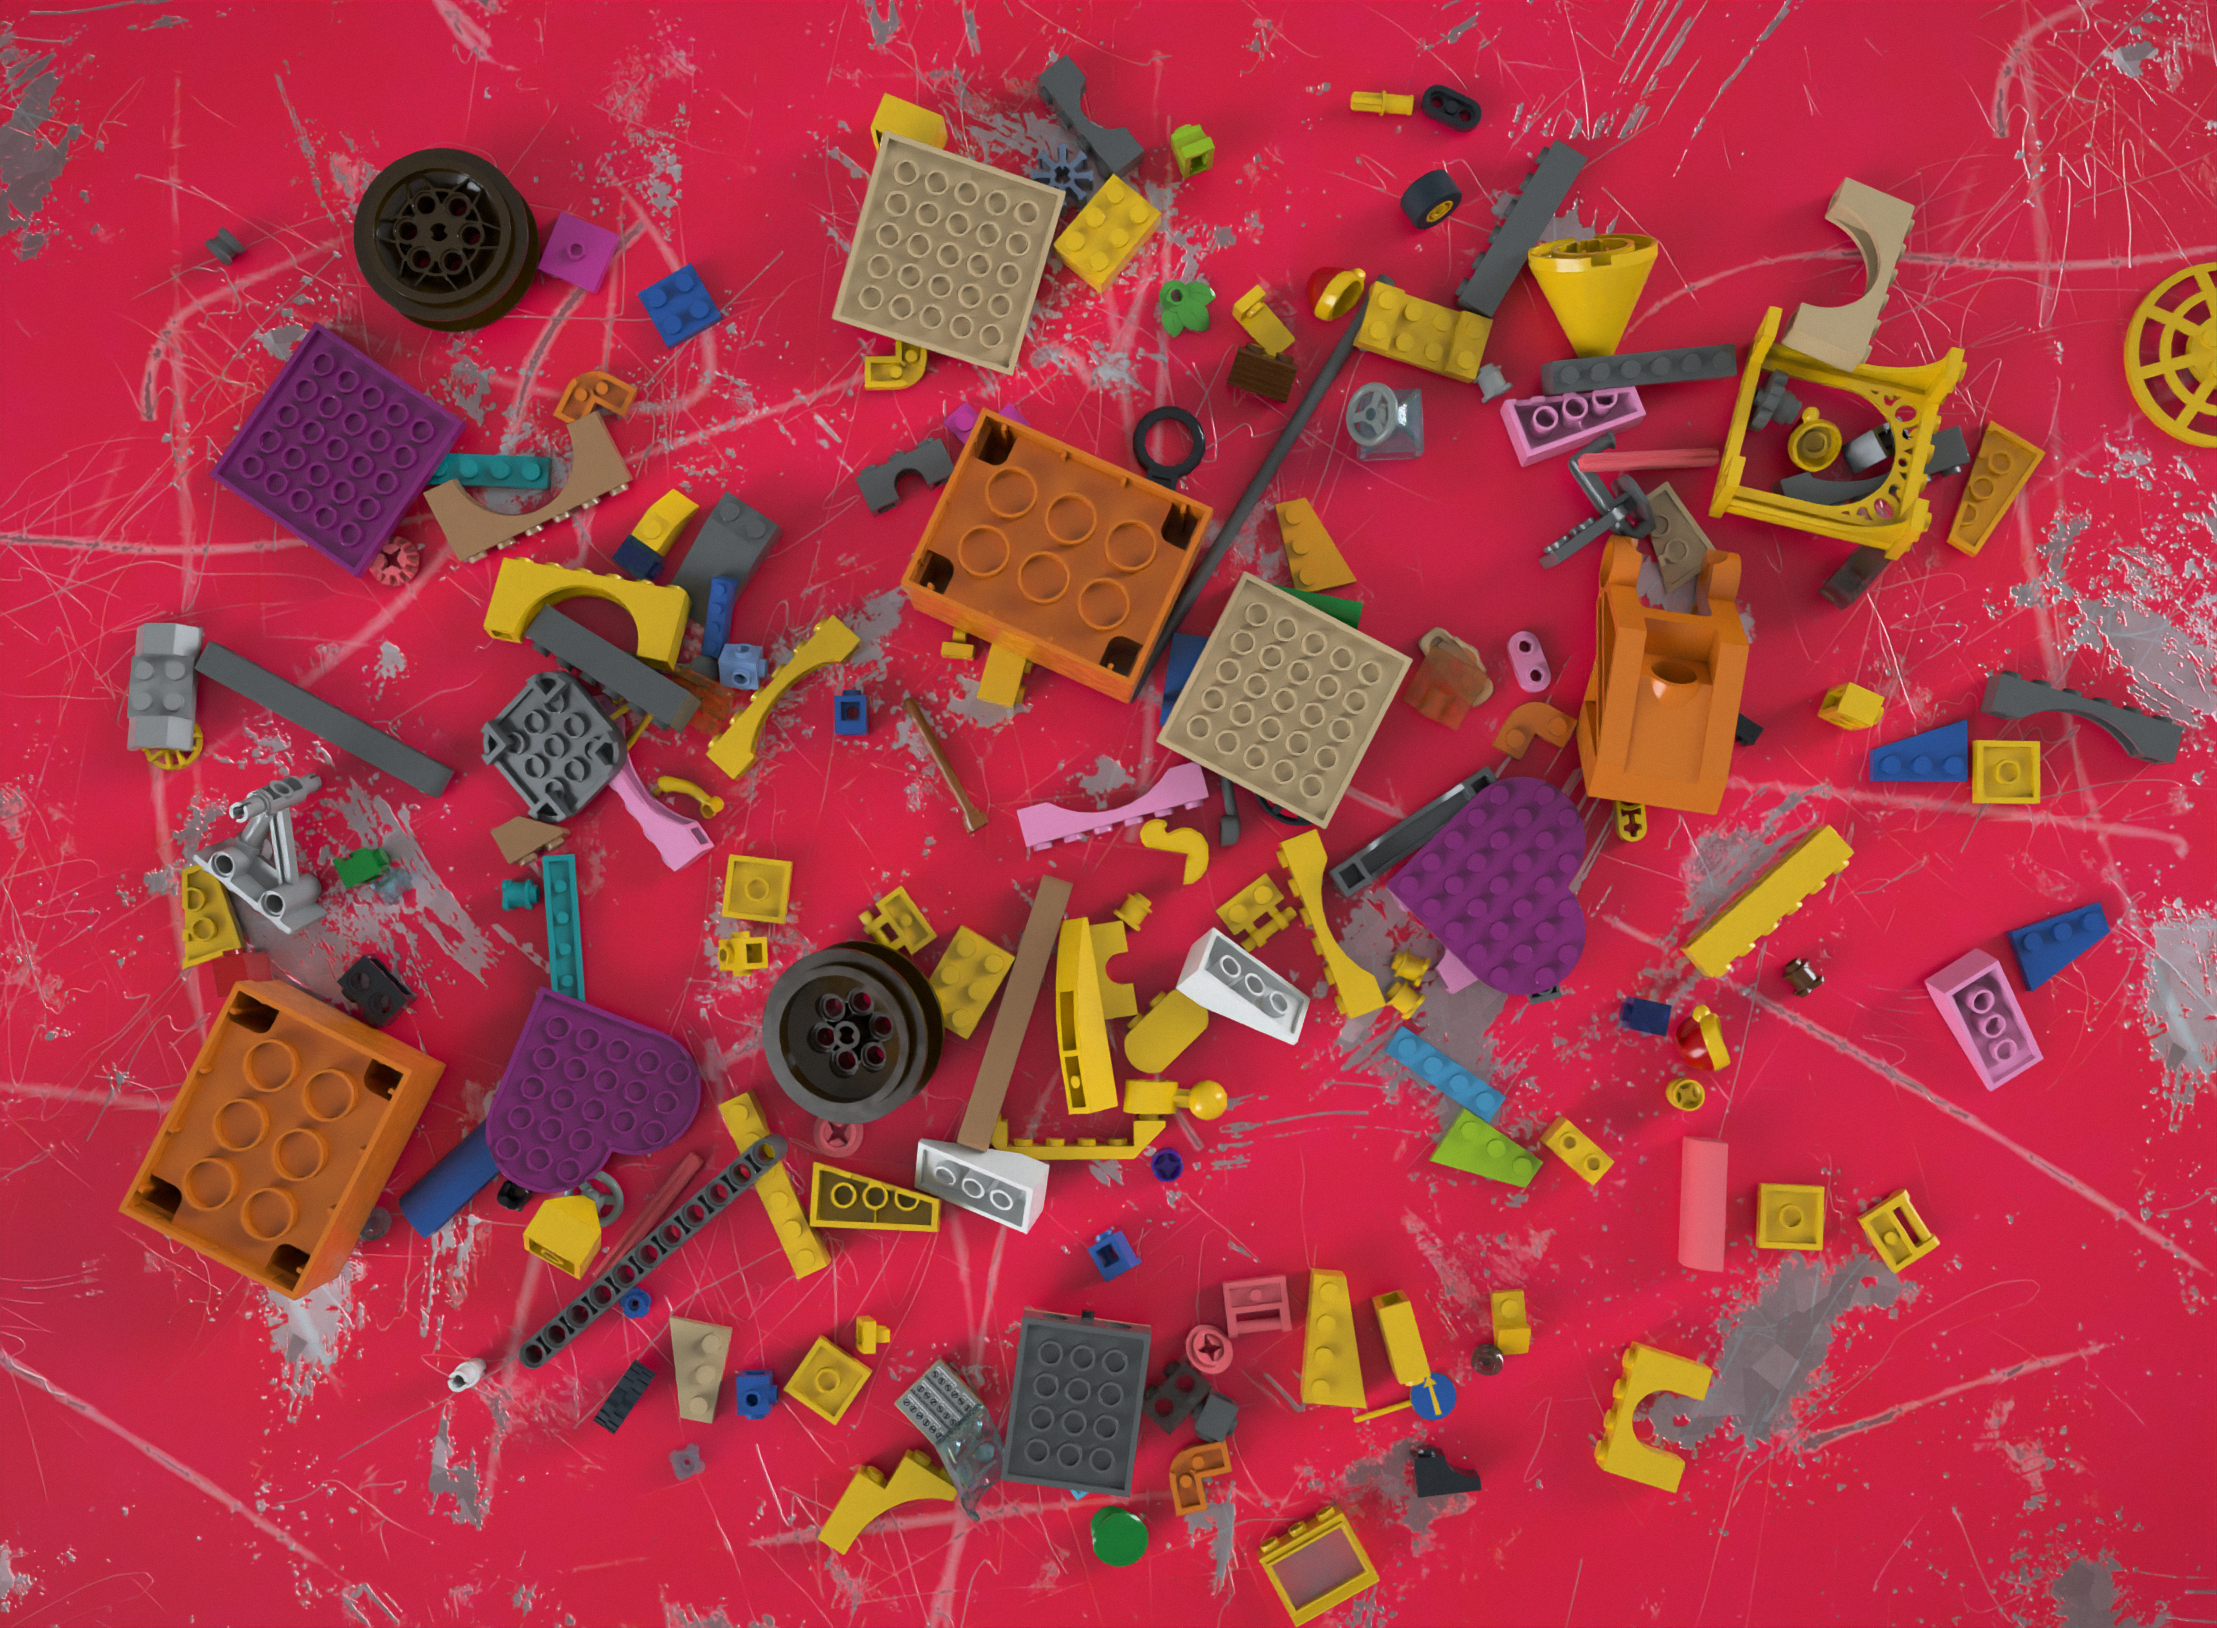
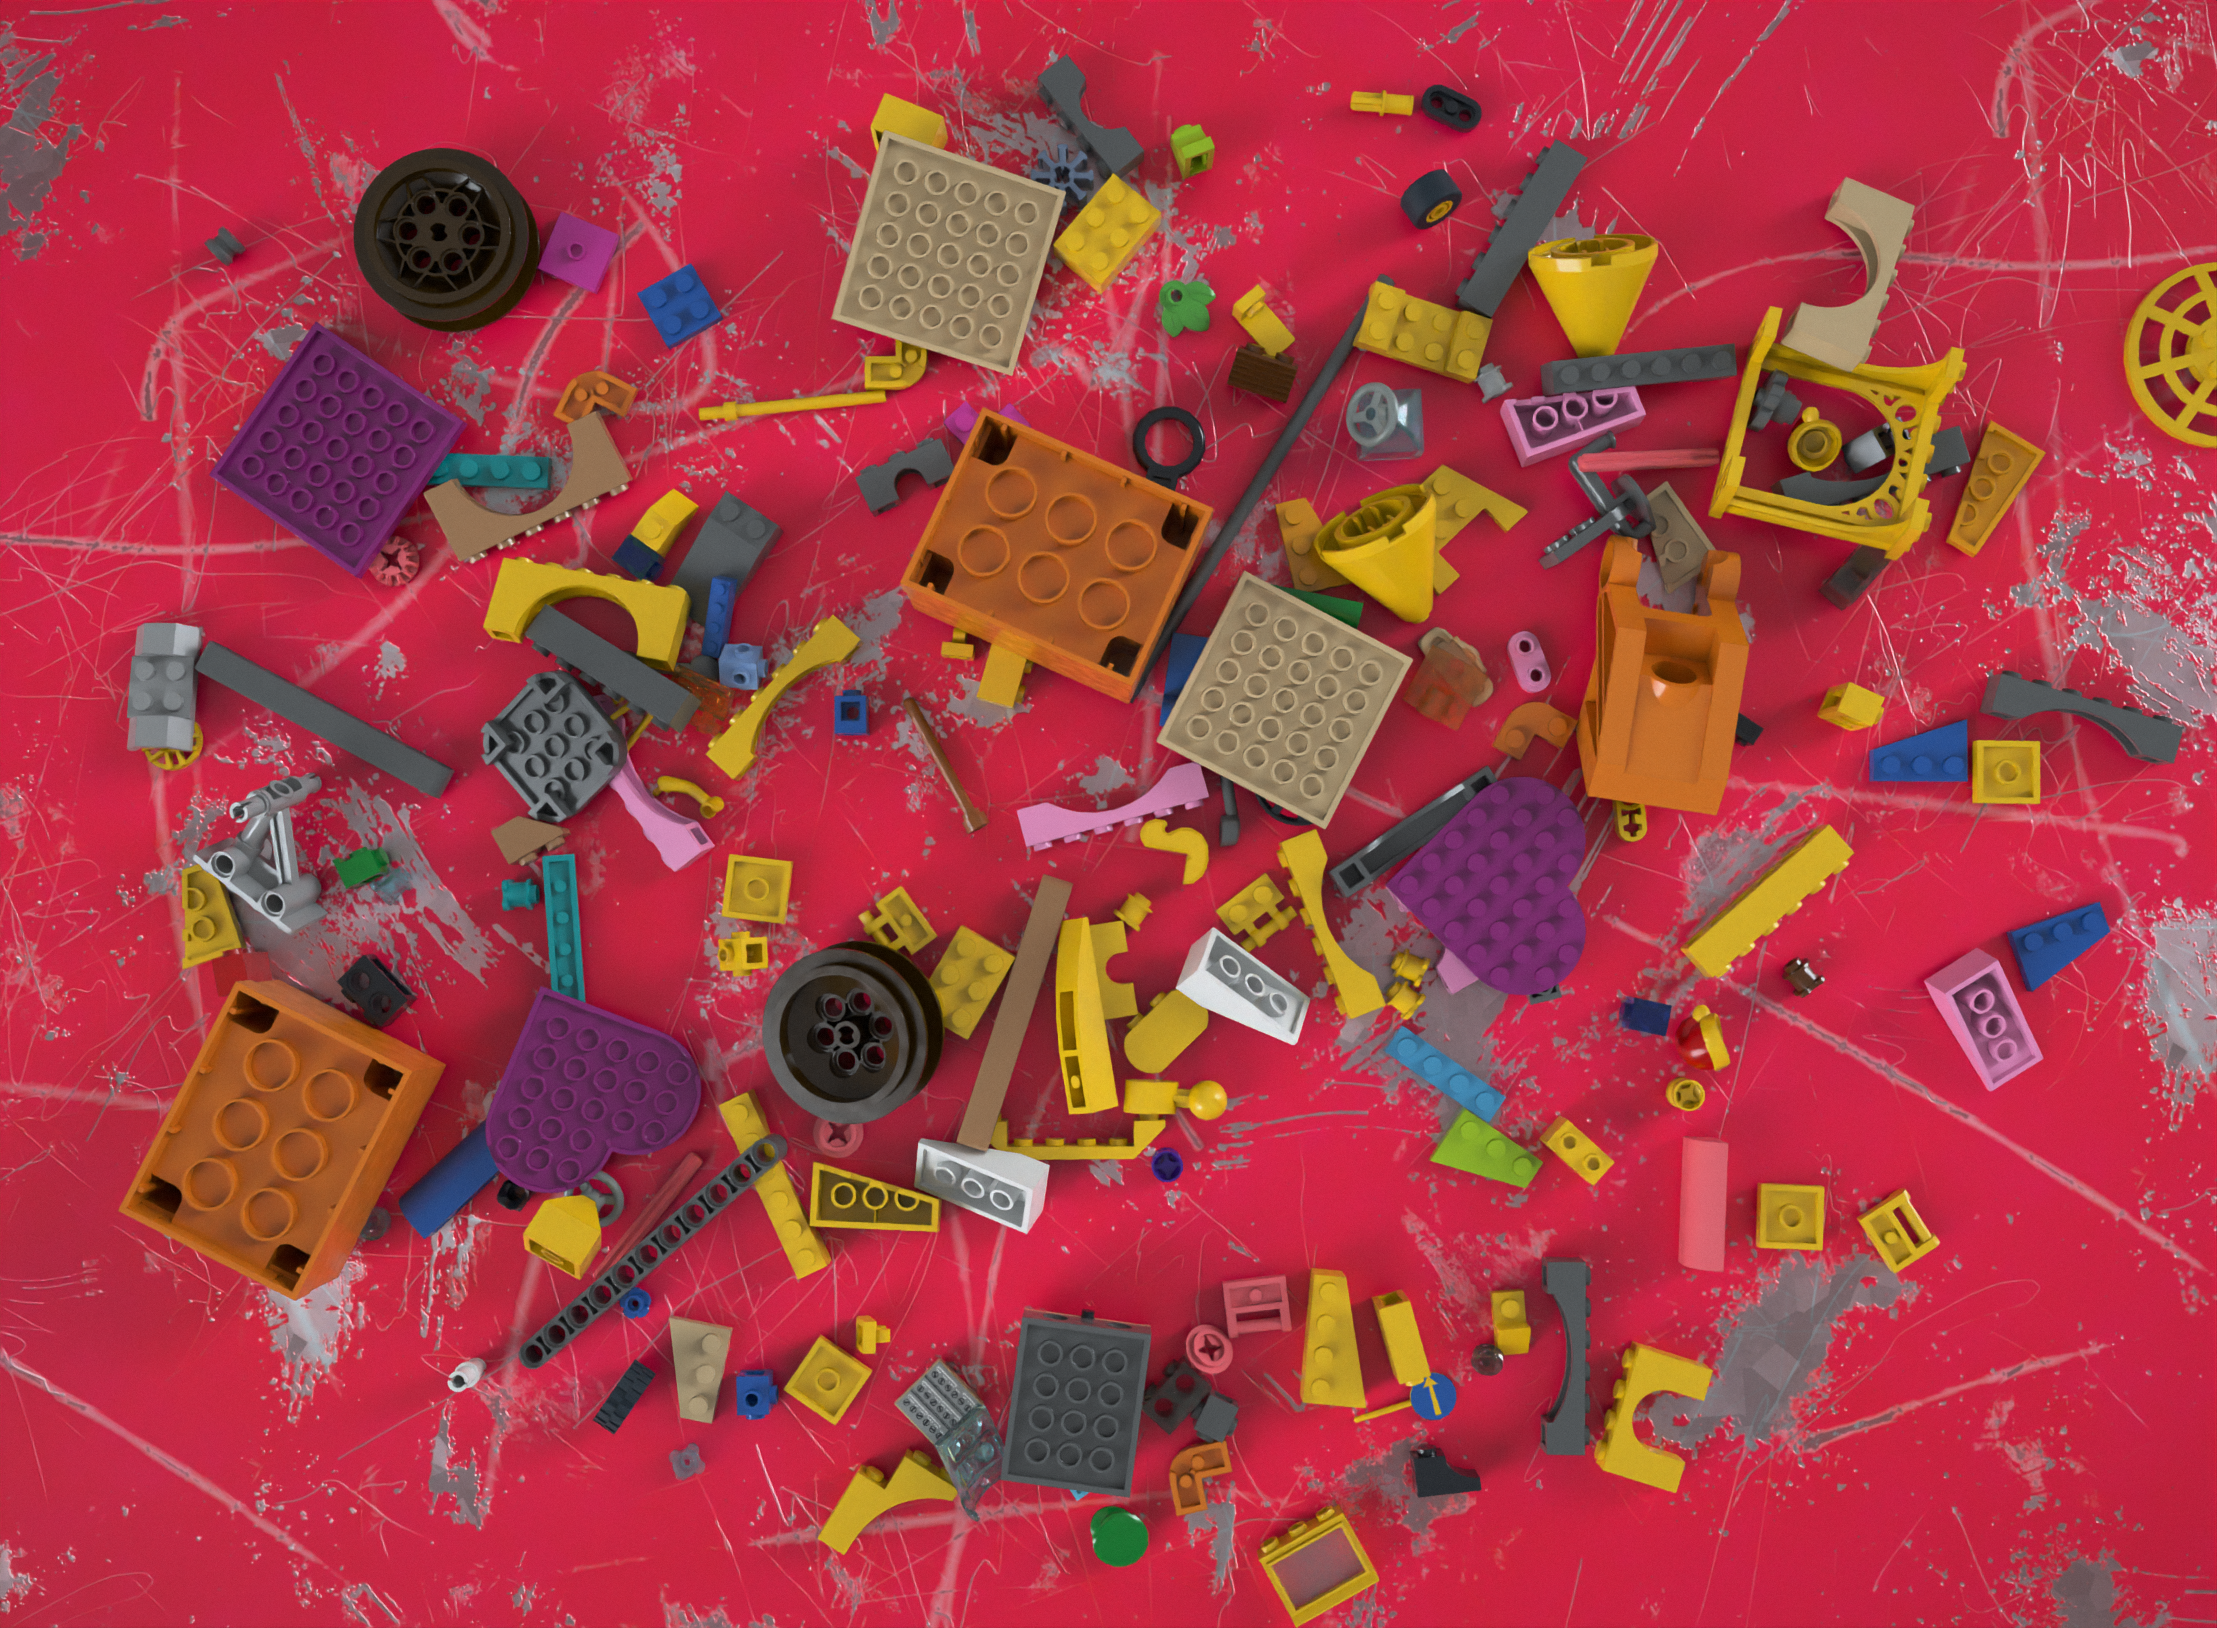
(732, 411): none -> yellow bar
(1104, 1258): blue brick -> none
(1334, 291): yellow piece -> none
(1387, 549): none -> yellow cone
(1457, 504): none -> yellow wing
(1564, 1426): none -> dark grey arch

